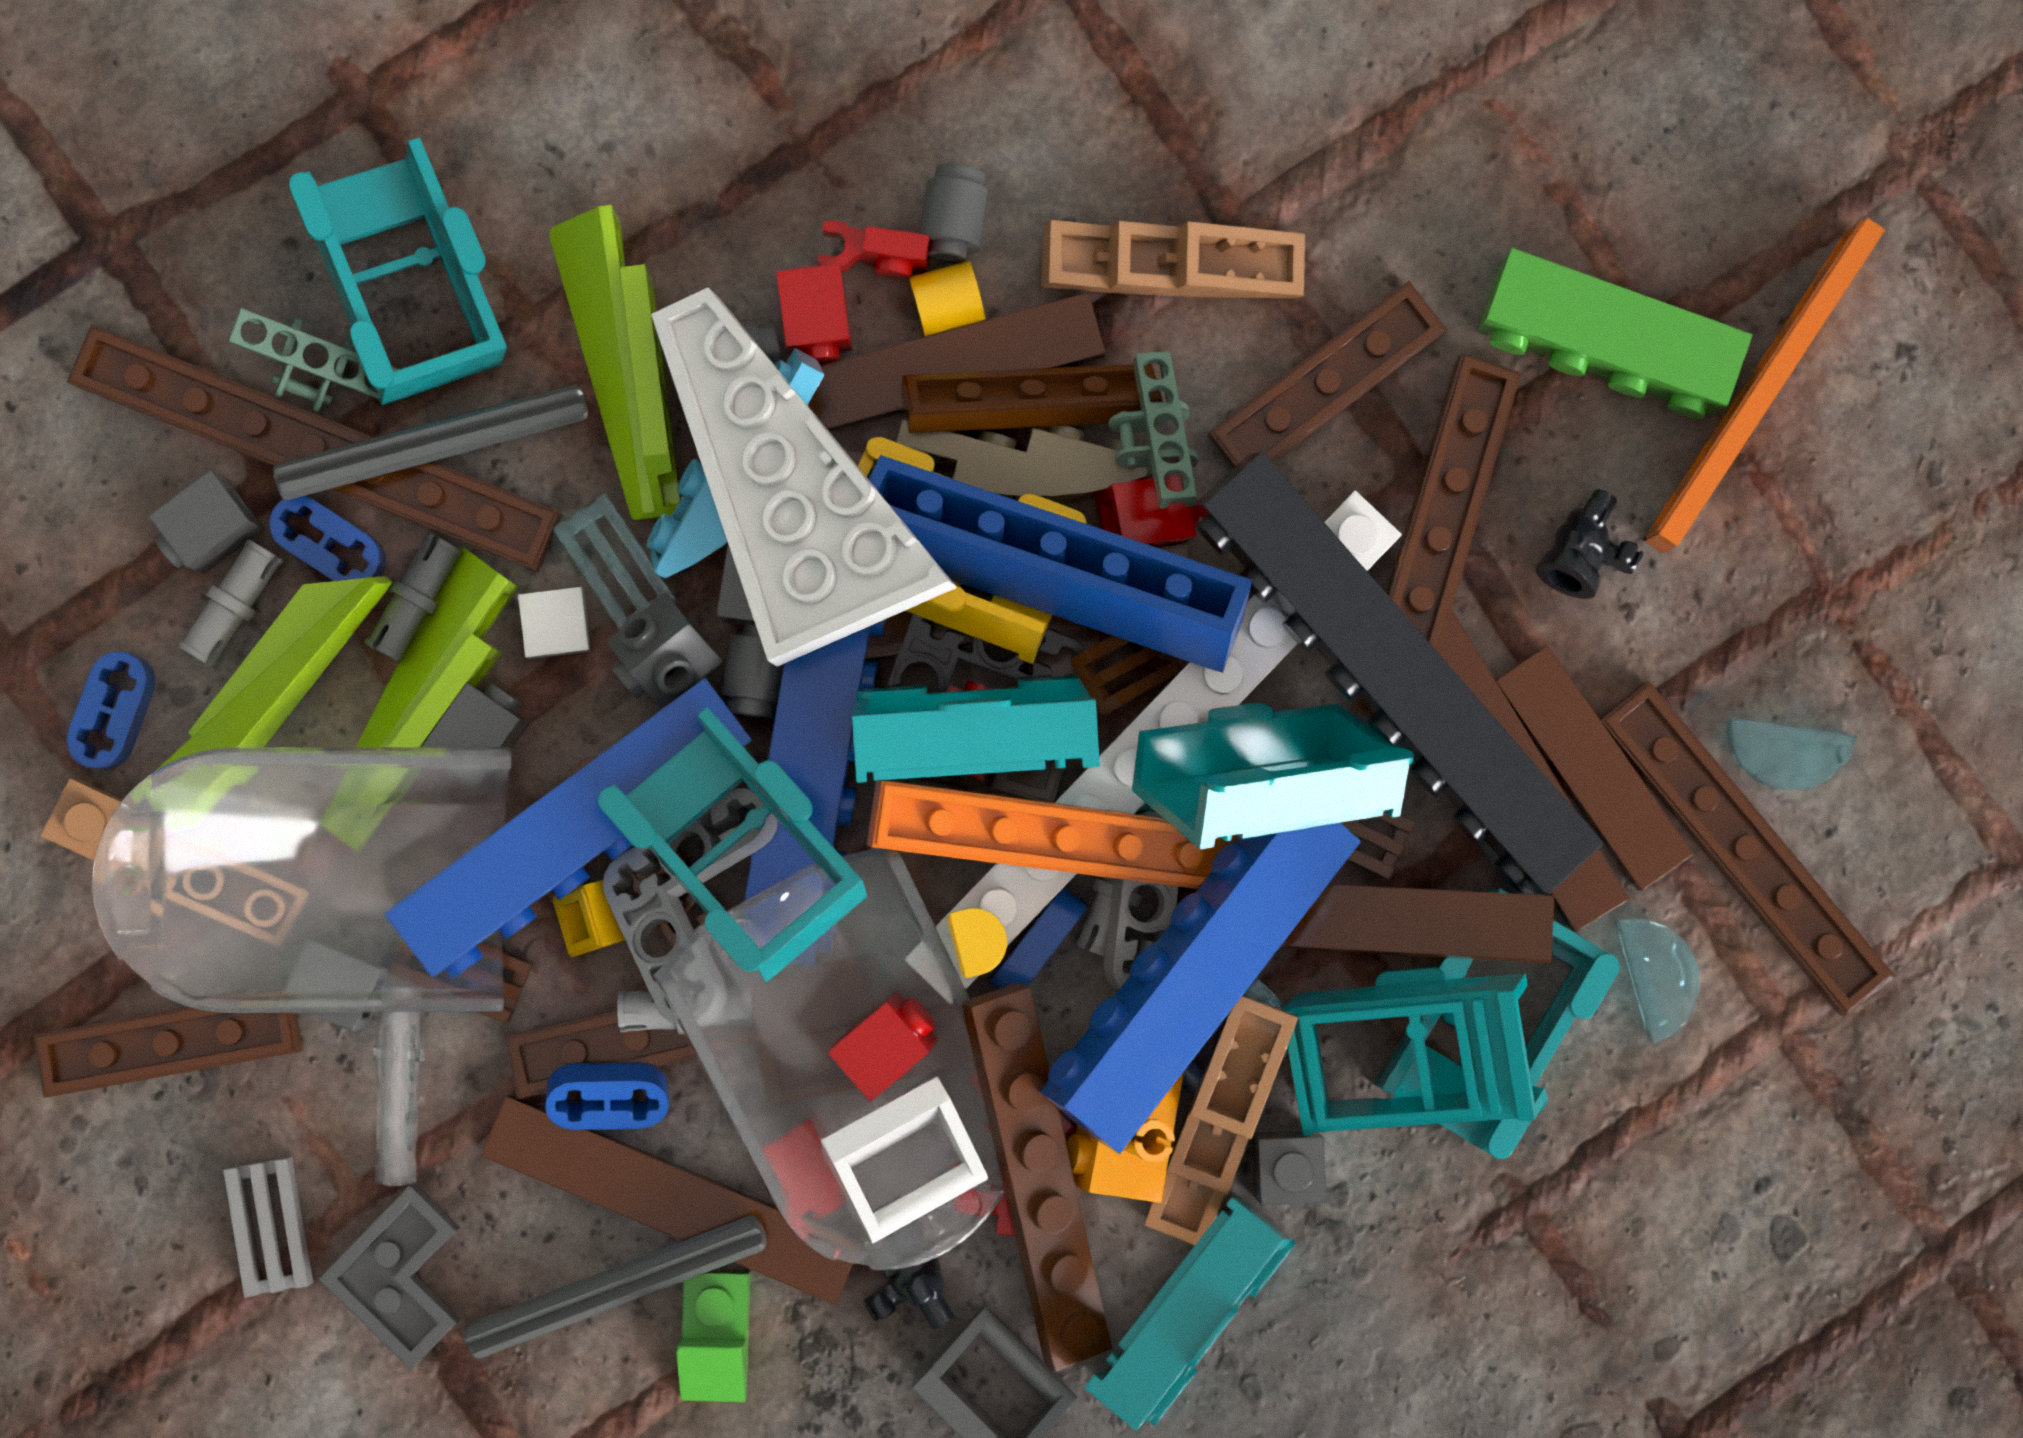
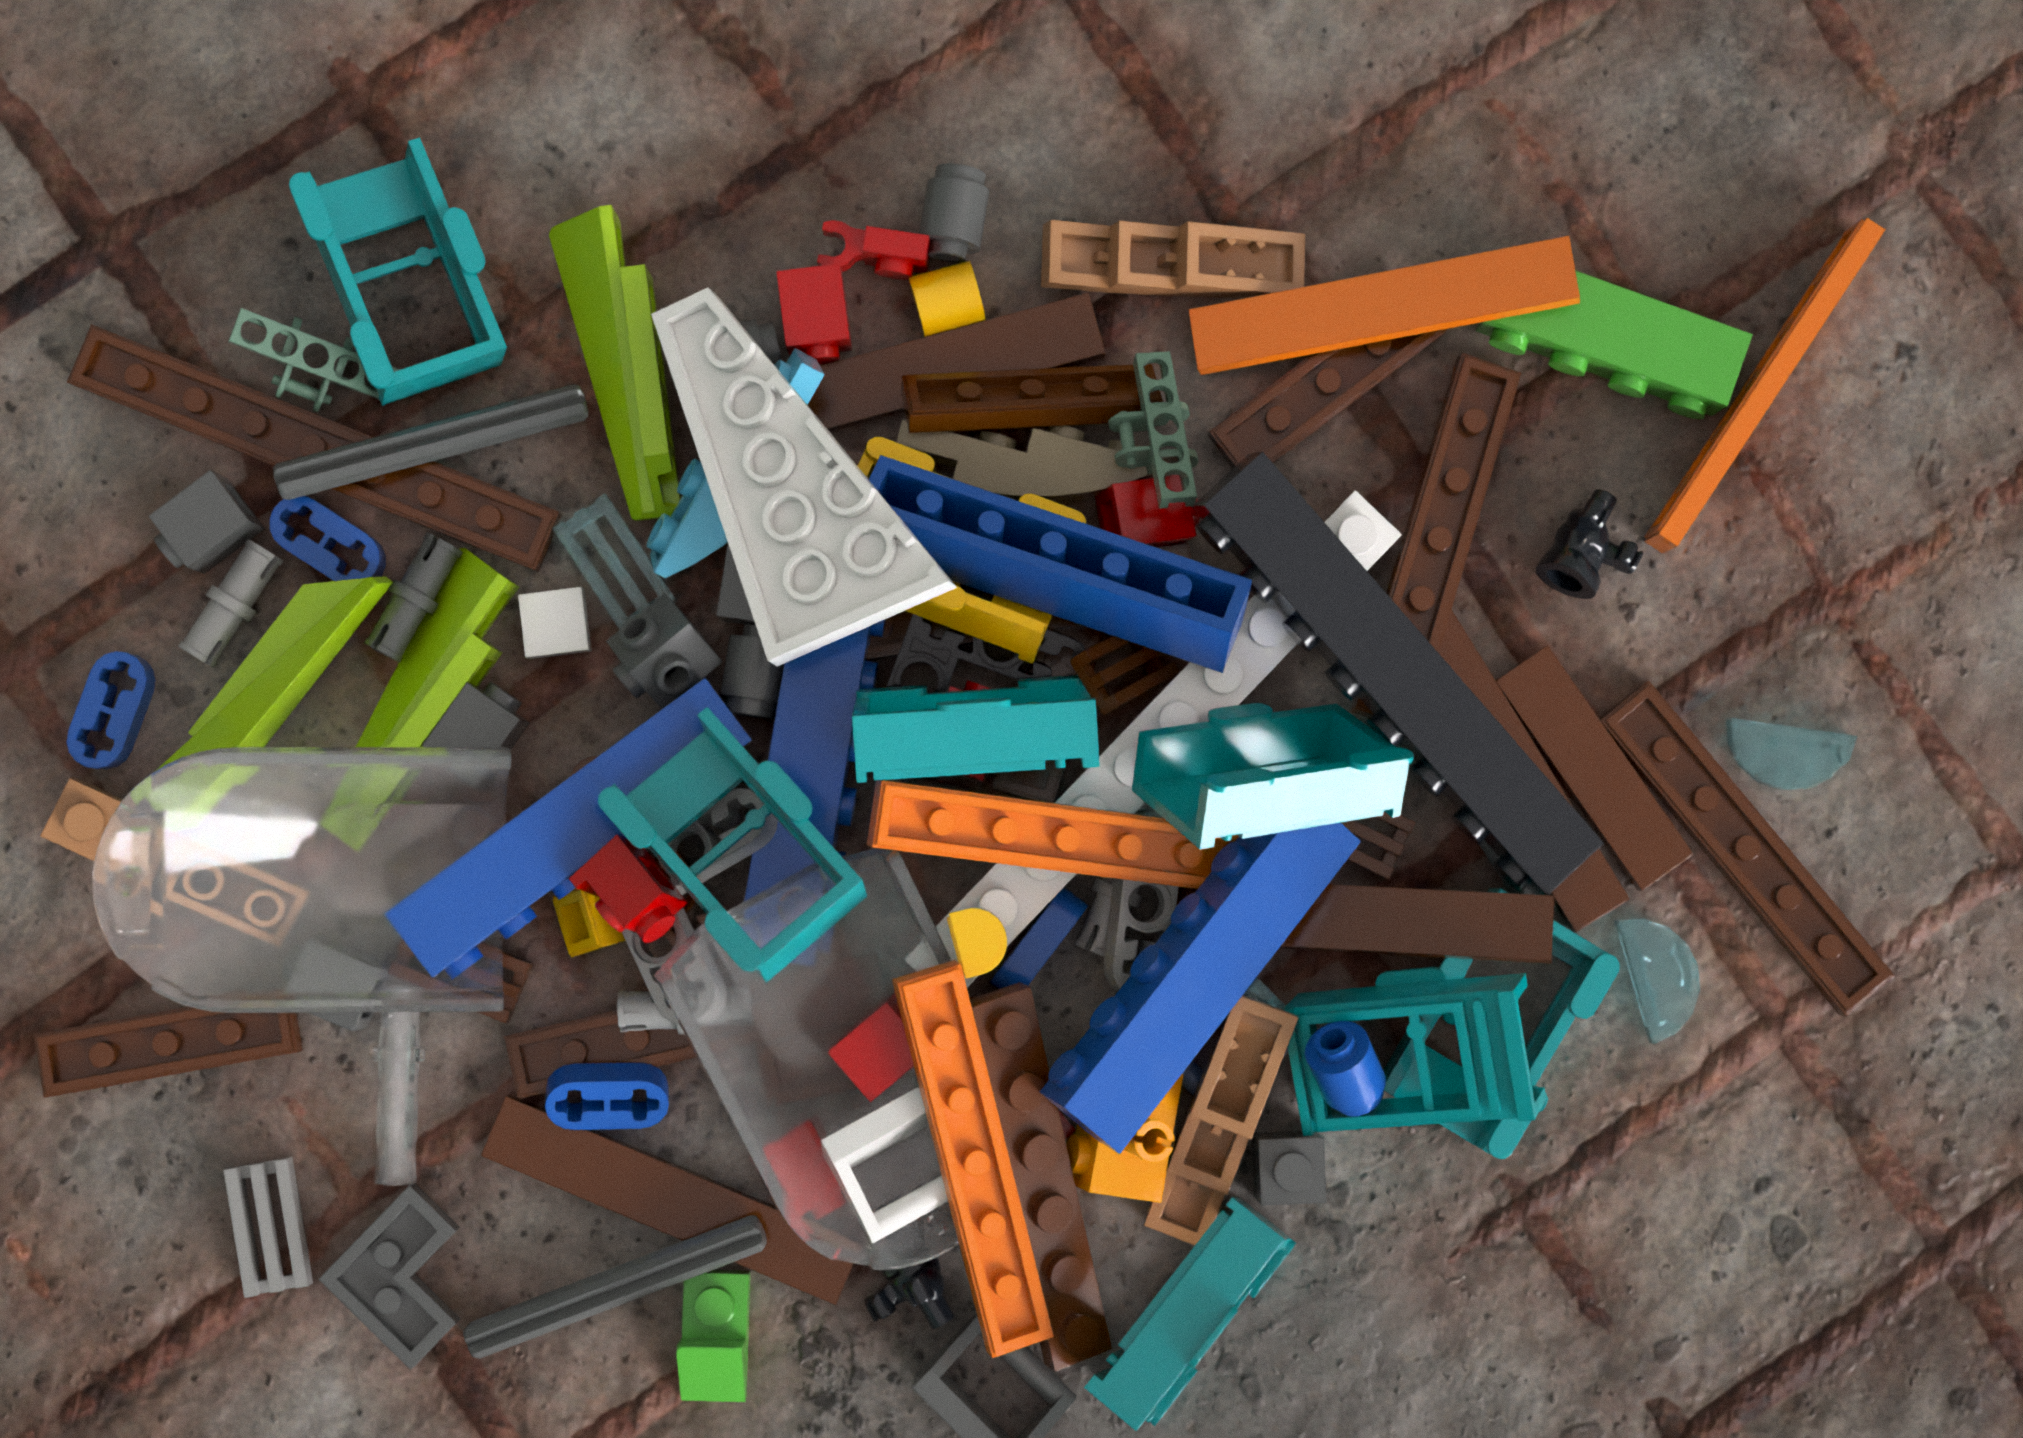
(630, 889): none -> red brick
(973, 1157): none -> orange tile
(1346, 1068): none -> blue brick
(1385, 305): none -> orange tile

